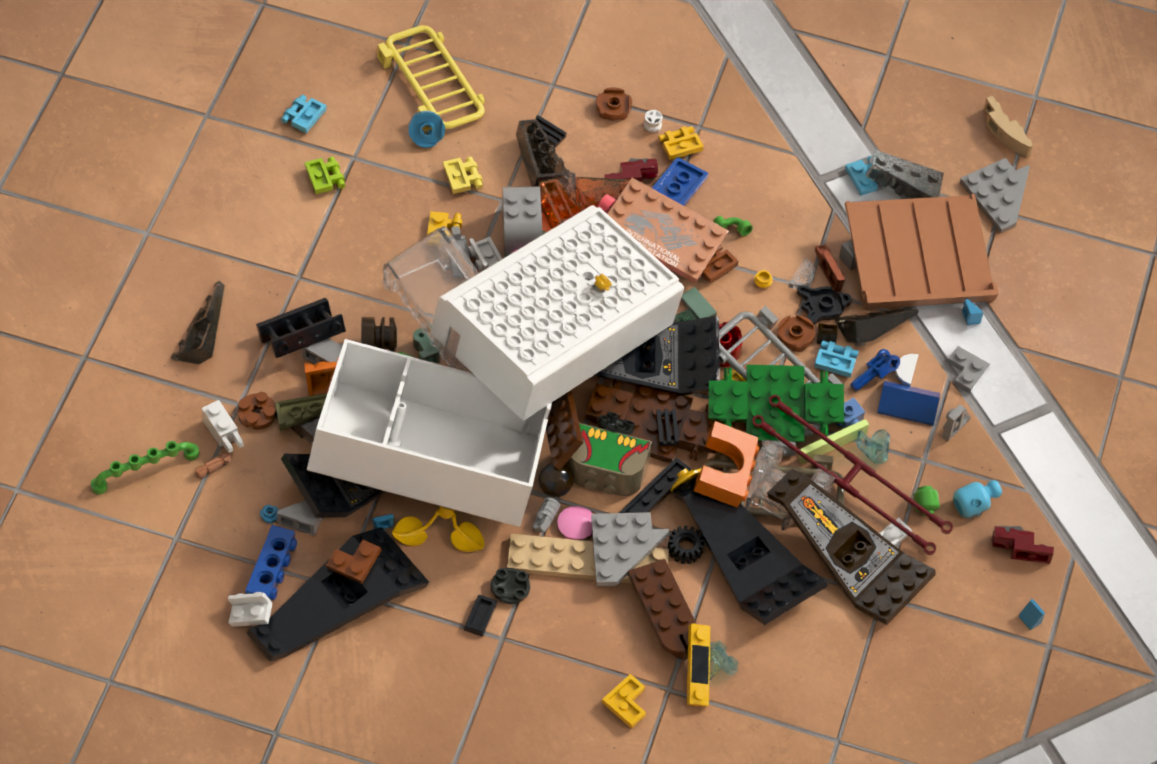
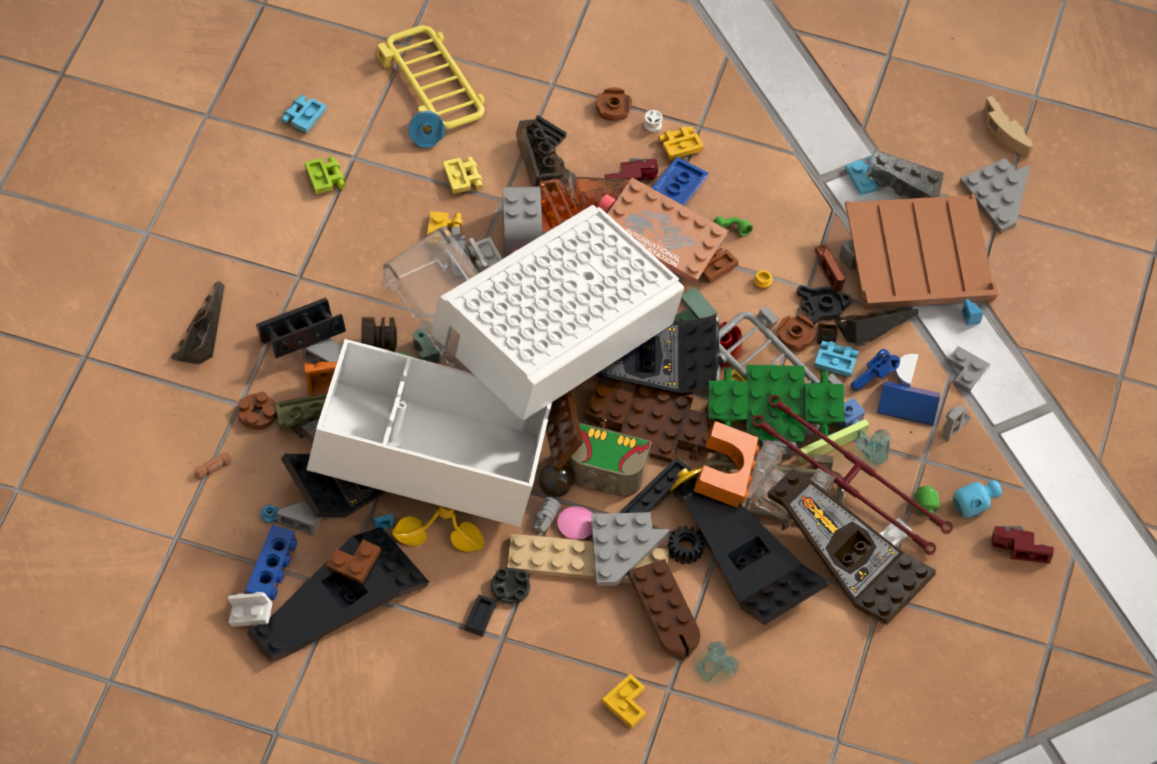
(190, 451): bright green bar -> none
(221, 426): white hinge -> none
(602, 282): yellow plate -> none
(613, 423): pearl dark grey dish -> none
(667, 414): black tile -> none
(698, 665): yellow plate -> none
(804, 275): clear plate -> none
(1032, 615): dark azure slope -> none

